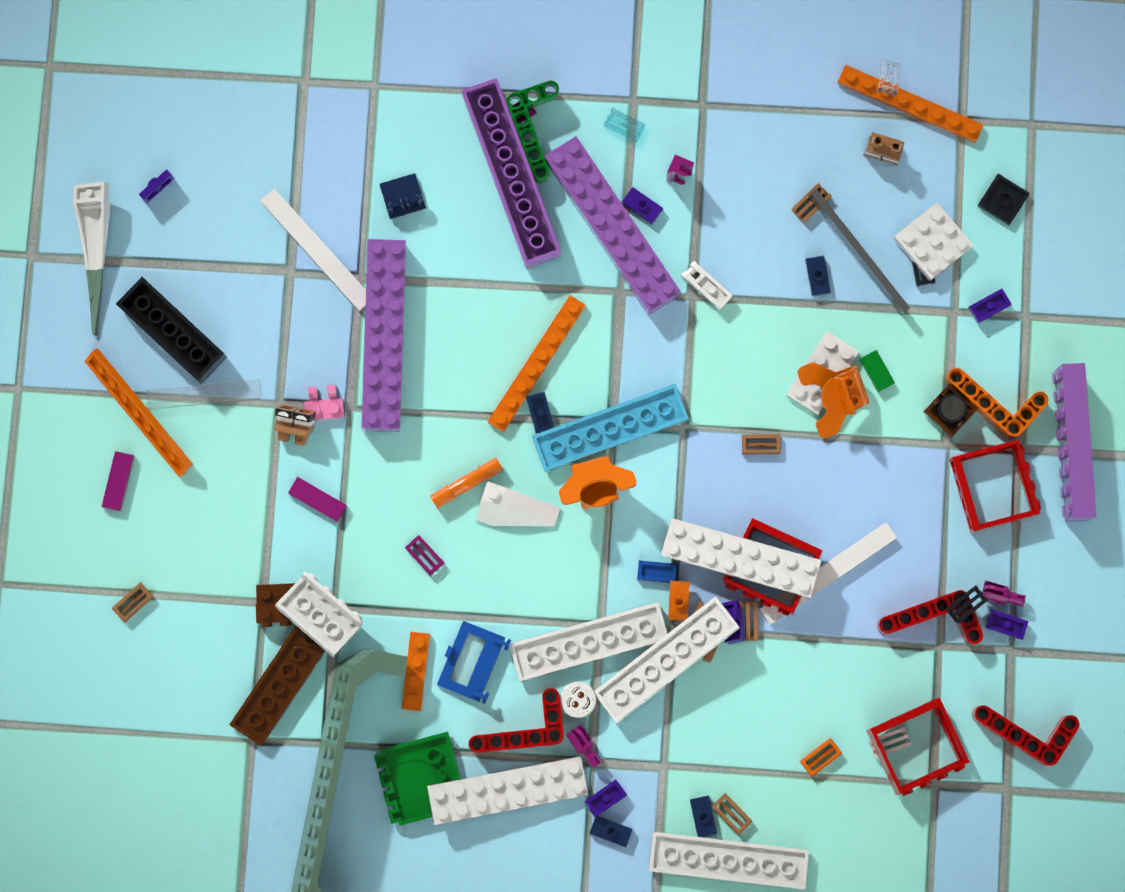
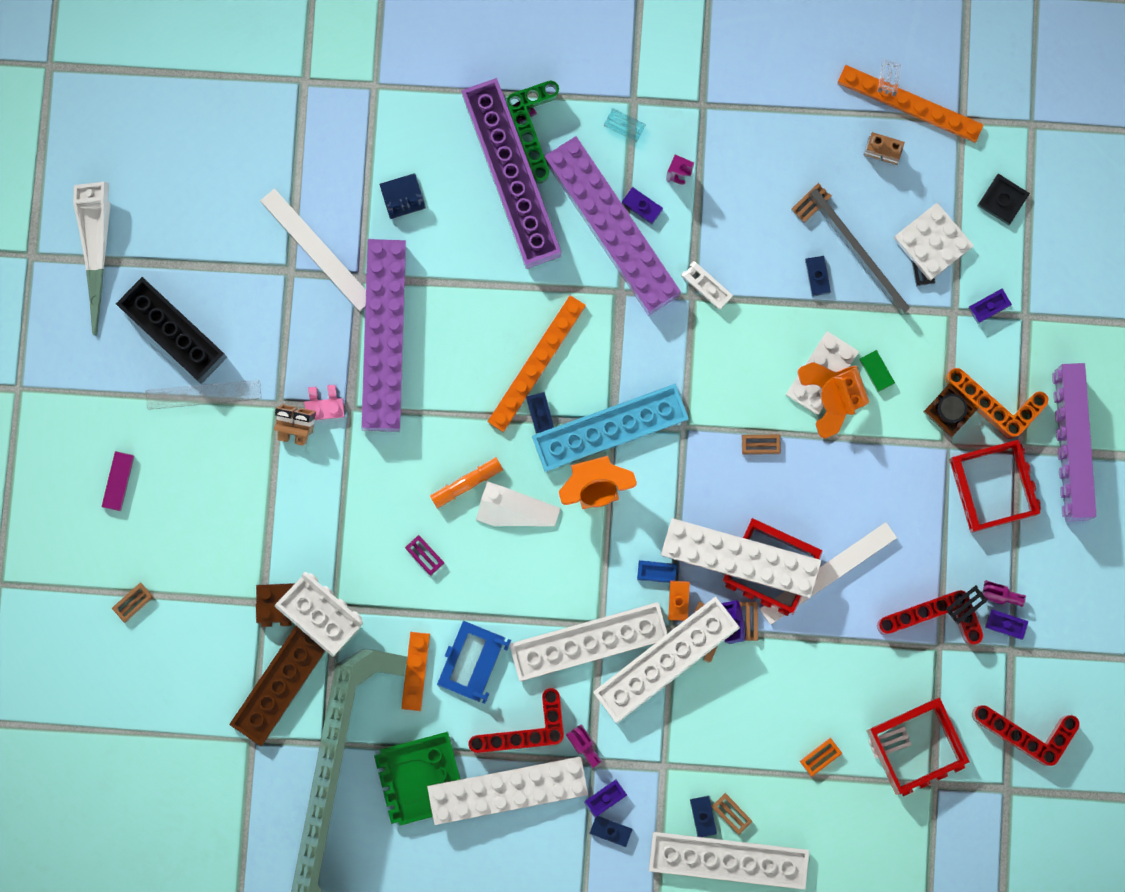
(138, 412): orange plate -> none
(156, 185): dark purple plate -> none
(317, 499): magenta tile -> none
(578, 699): white head -> none

